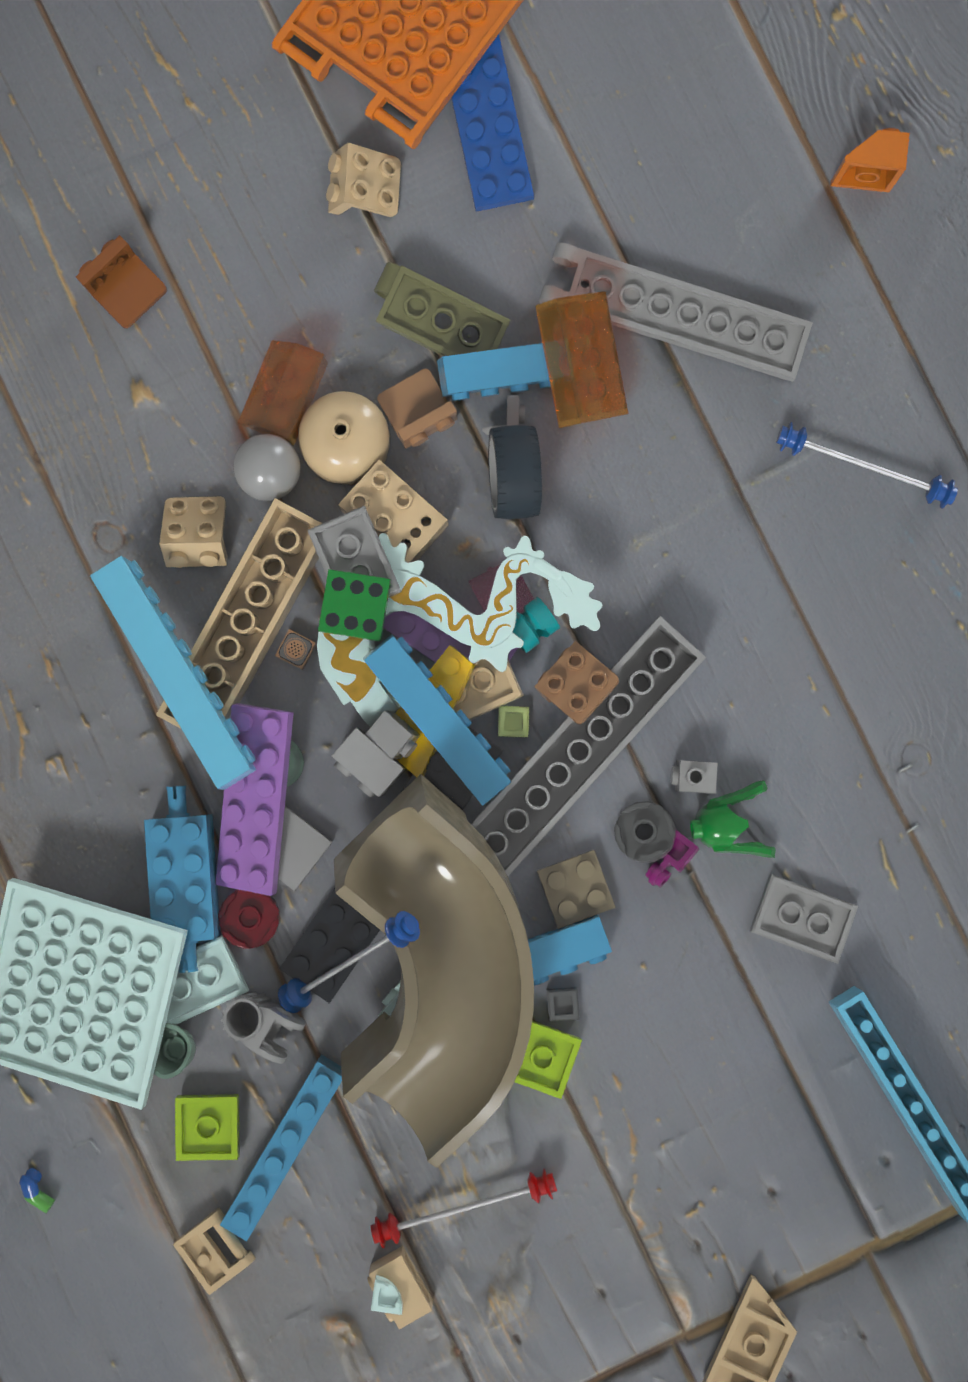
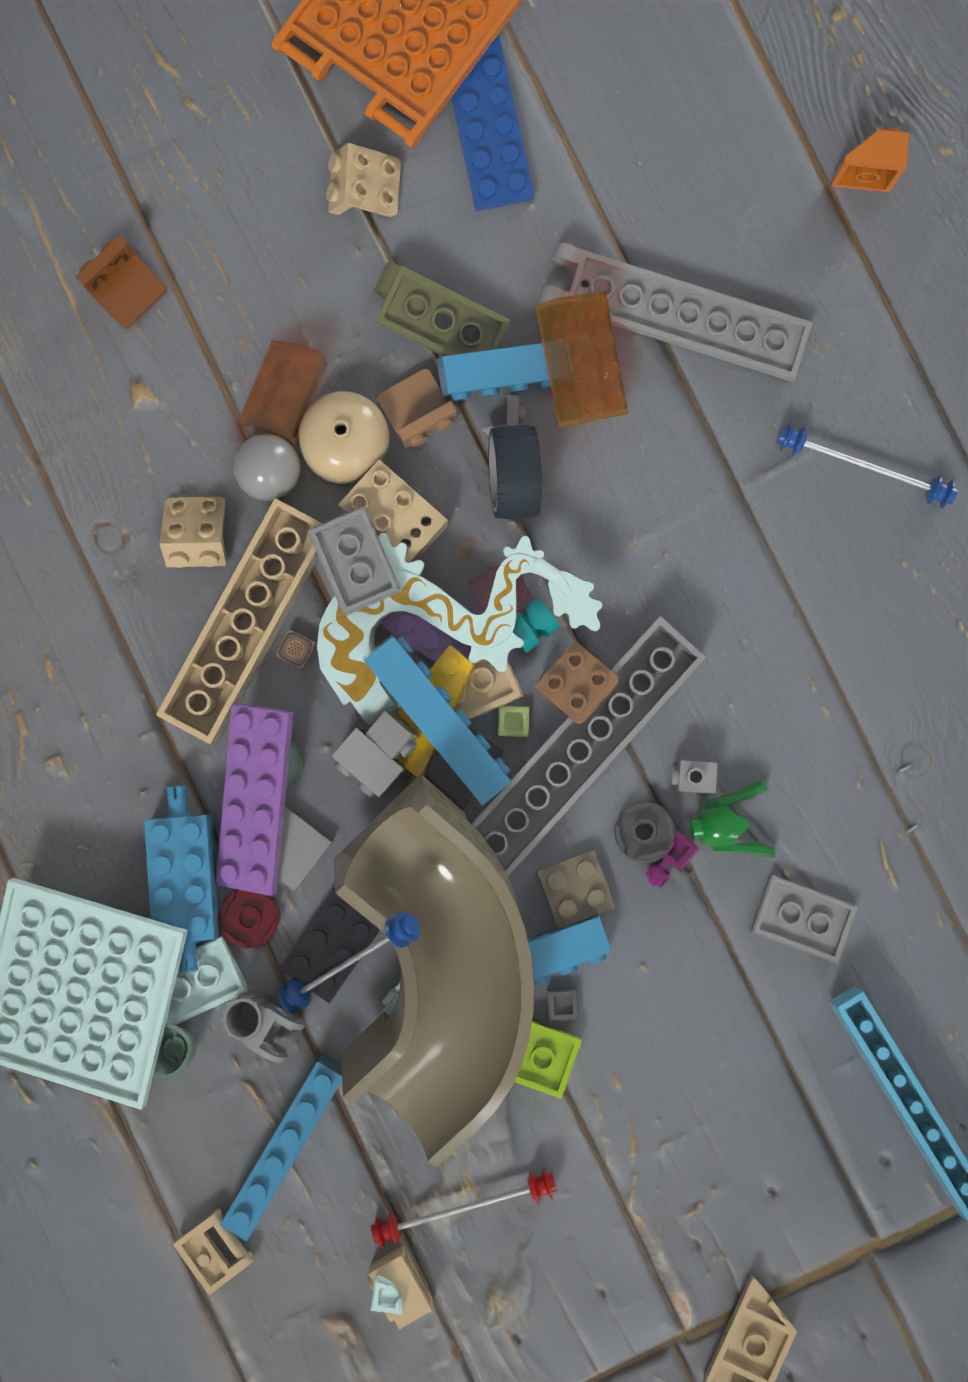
(32, 1192): arm -> none
(174, 673): medium azure brick -> none
(207, 1127): lime plate -> none
(354, 605): green tile -> none

